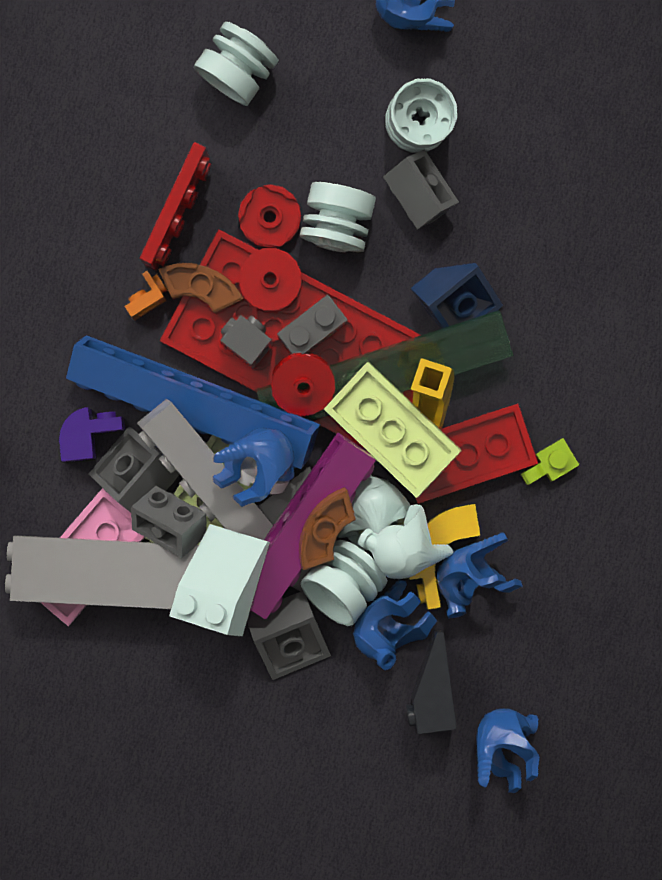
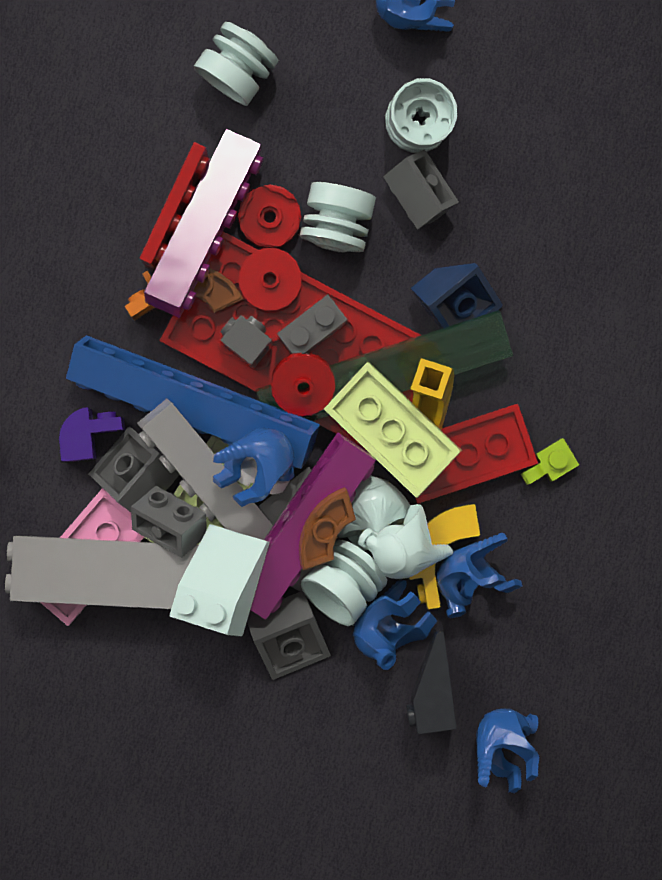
(203, 223): none -> brick

